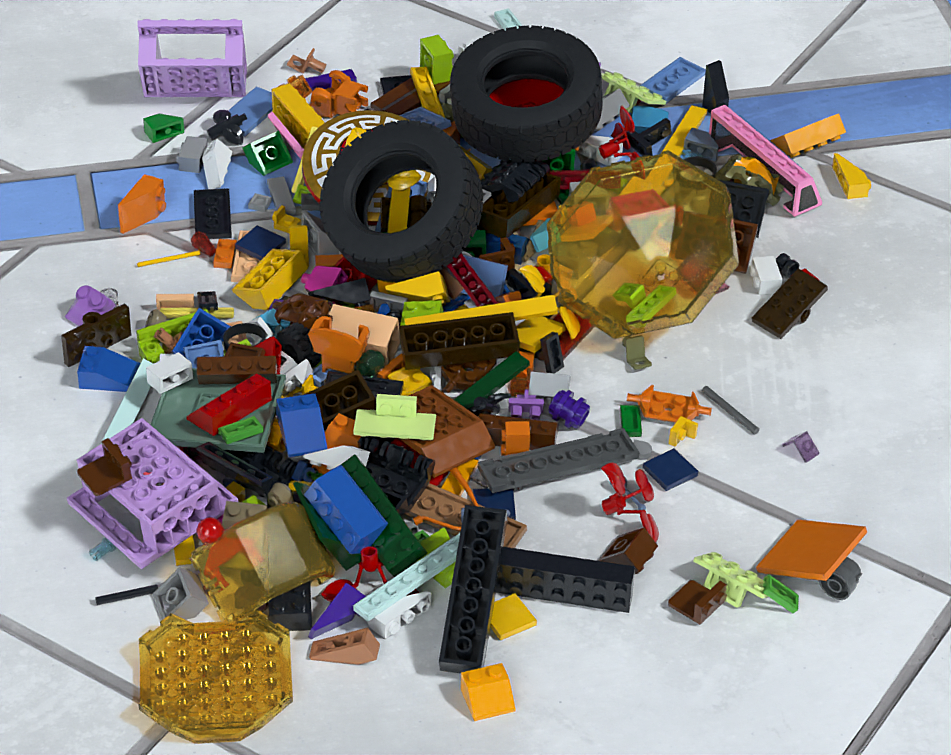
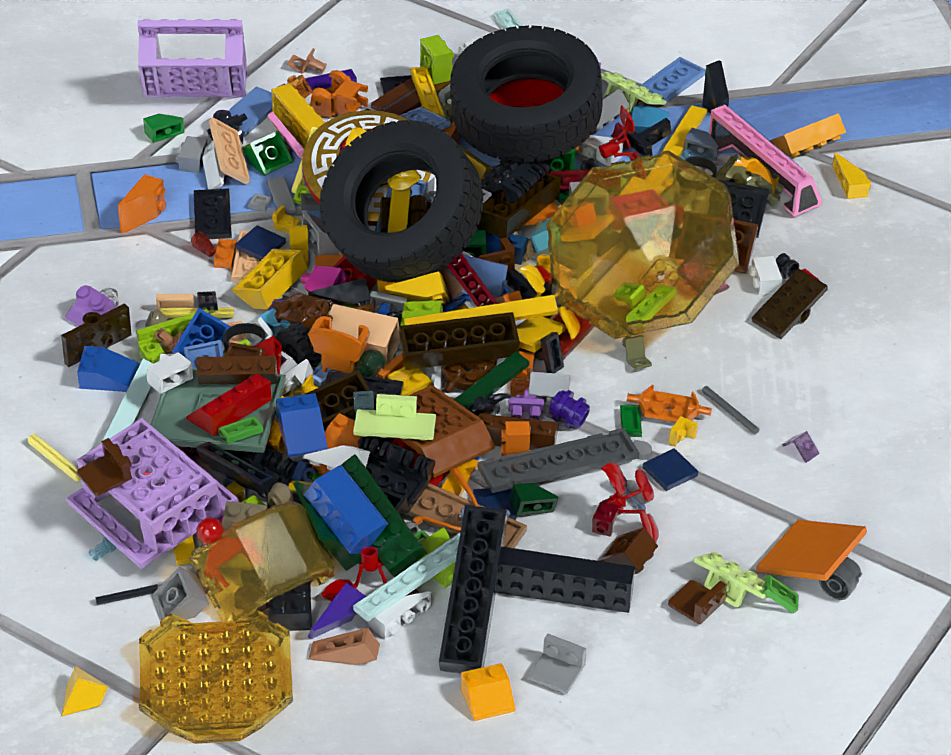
(54, 456): none -> light yellow axle
(82, 692): none -> yellow slope
(169, 258): yellow axle -> none
(229, 151): none -> light nougat tile
(363, 400): none -> clear light blue tile
(511, 617): yellow tile -> none
(532, 499): none -> dark green slope
(559, 664): none -> light grey bracket
(604, 519): none -> dark red bracket

